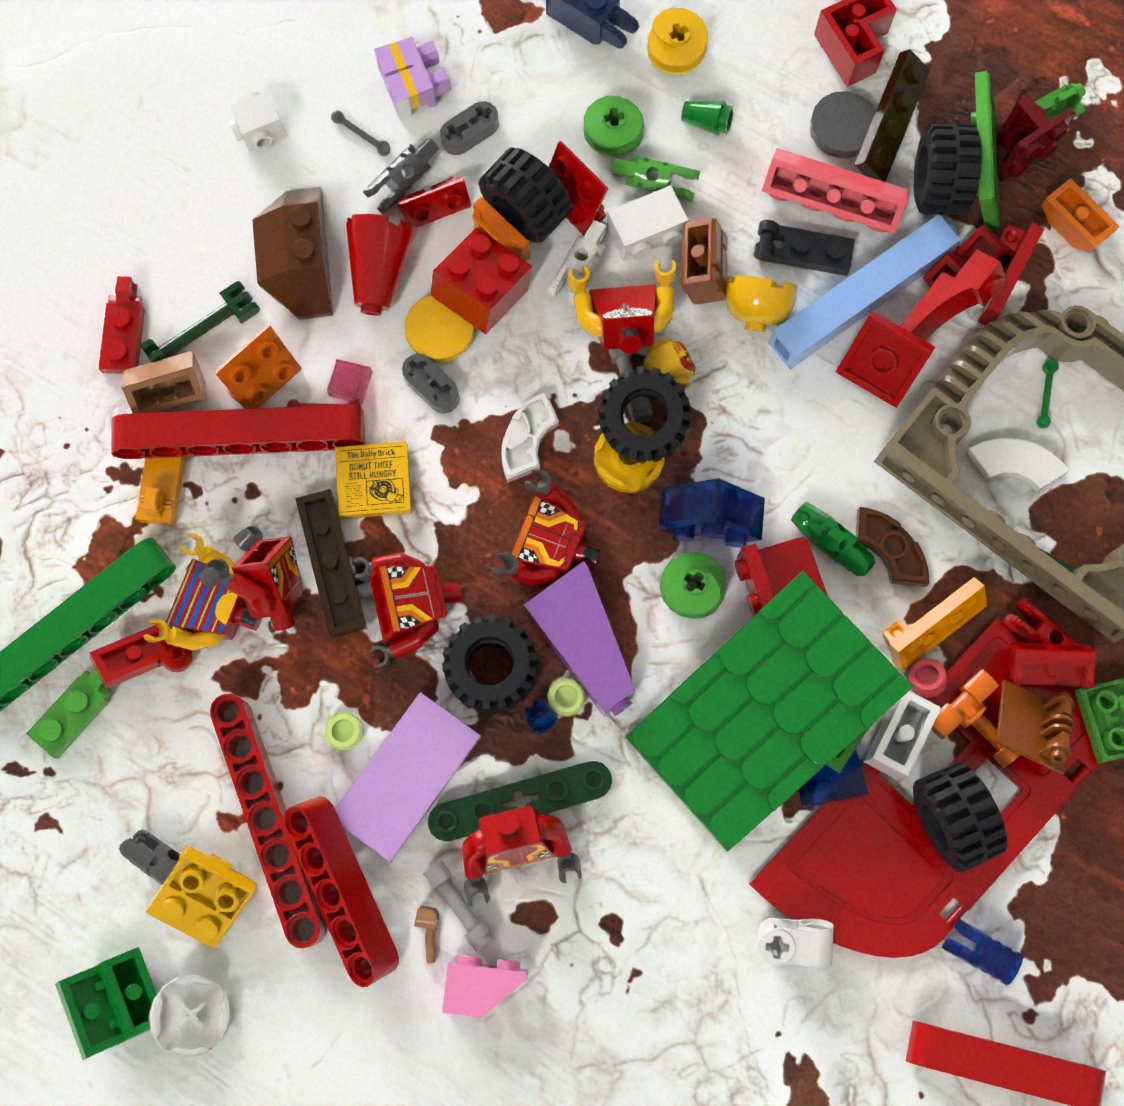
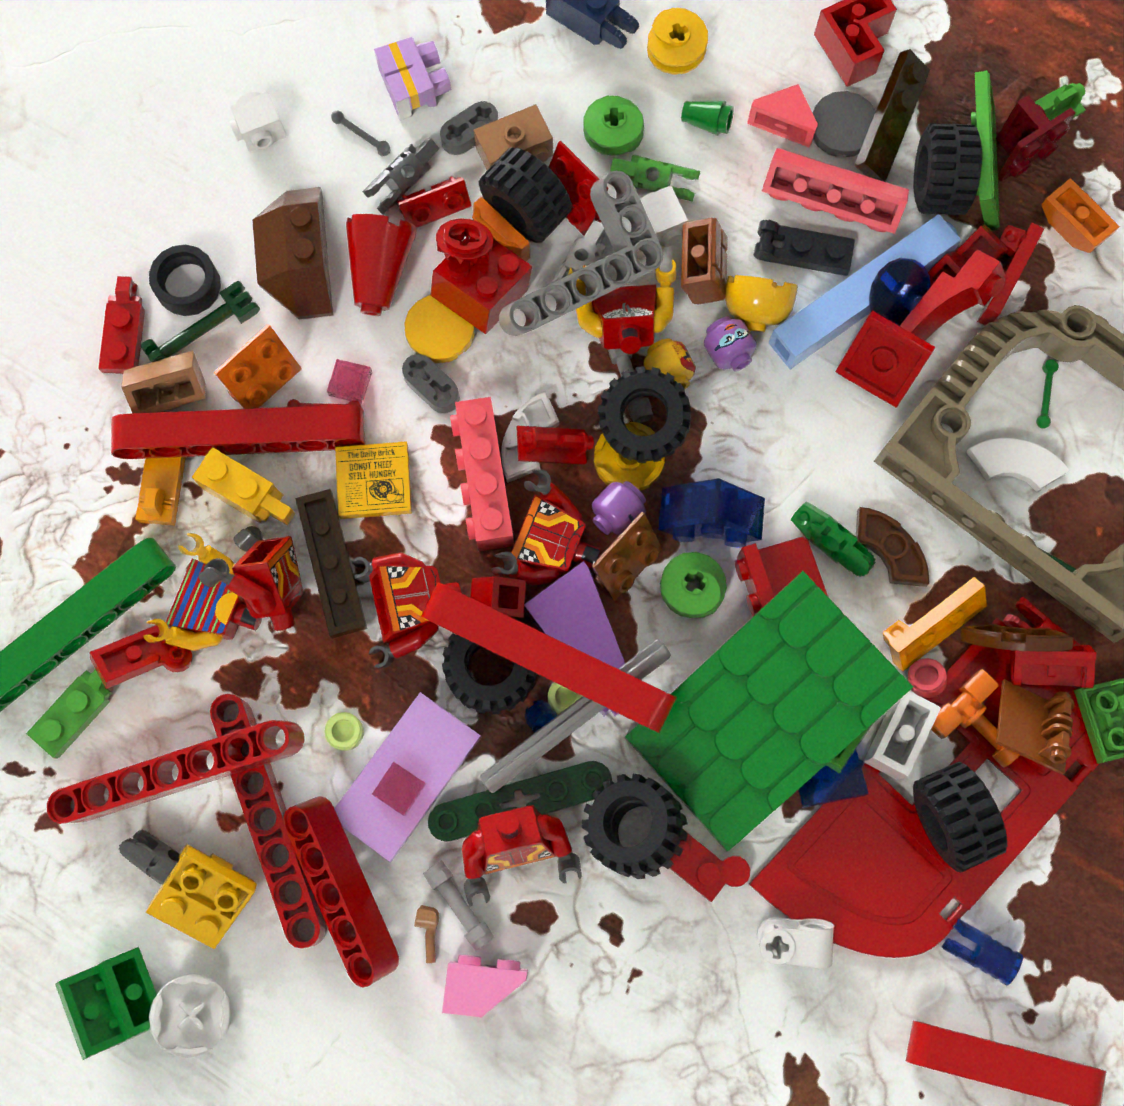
(158, 777): none -> red beam
(174, 258): none -> black tyre
(241, 488): none -> yellow hinge
(399, 789): none -> clear pink plate
(453, 232): none -> red gear
(484, 474): none -> coral brick
(501, 594): none -> red brick
(521, 130): none -> medium nougat brick
(549, 657): none -> red beam
(553, 445): none -> red hinge
(566, 723): none -> light grey axle
(595, 275): none -> light grey beam
(608, 812): none -> black tyre
(617, 507): none -> medium lavender head
(627, 557): none -> dark orange hinge
(706, 871): none -> red hinge
(729, 343): none -> medium lavender head
(785, 115): none -> coral slope
(898, 289): none -> clear blue piece
(1017, 638): none -> reddish brown tile

